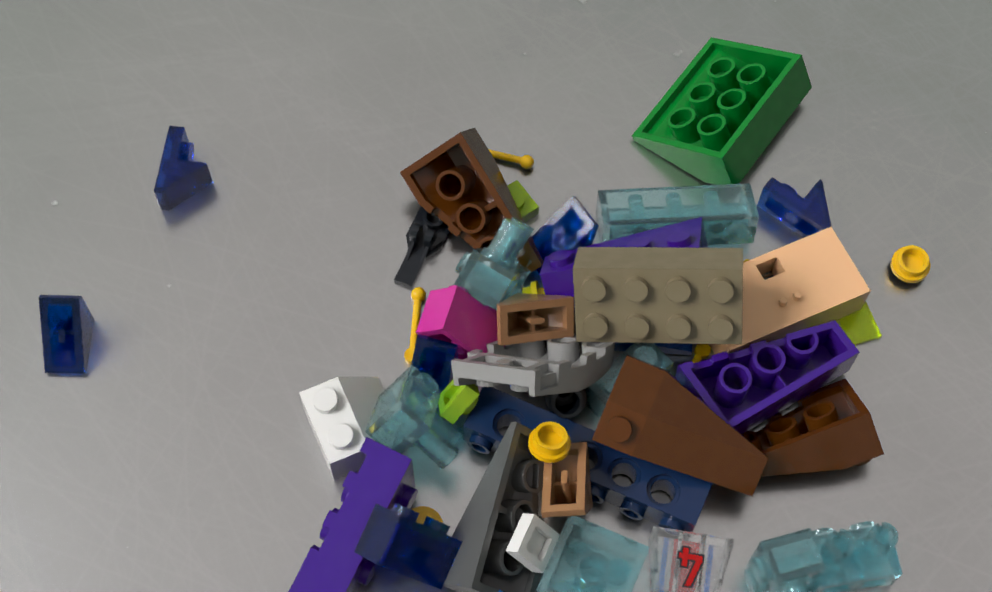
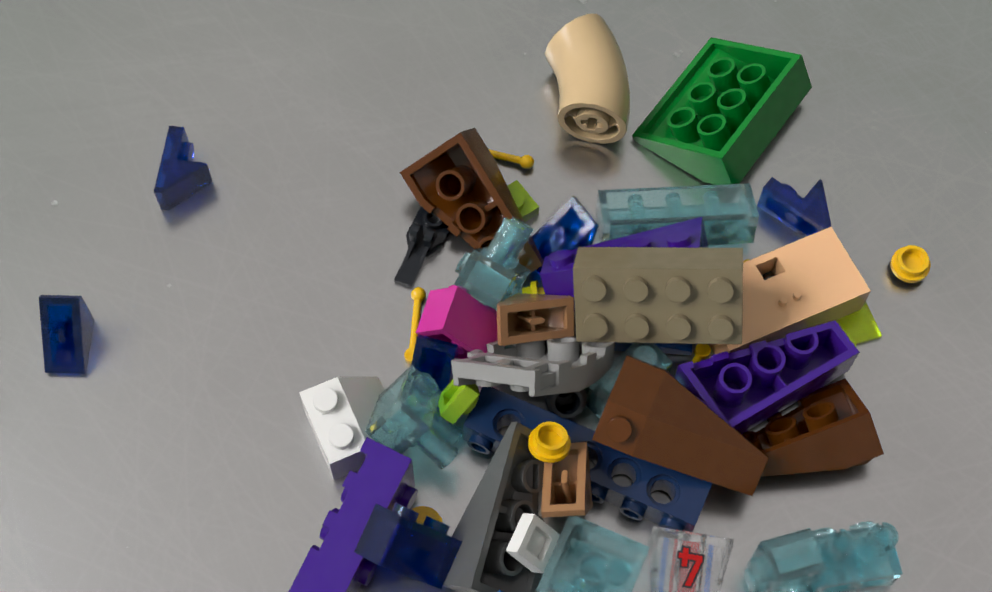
(590, 80): none -> tan brick

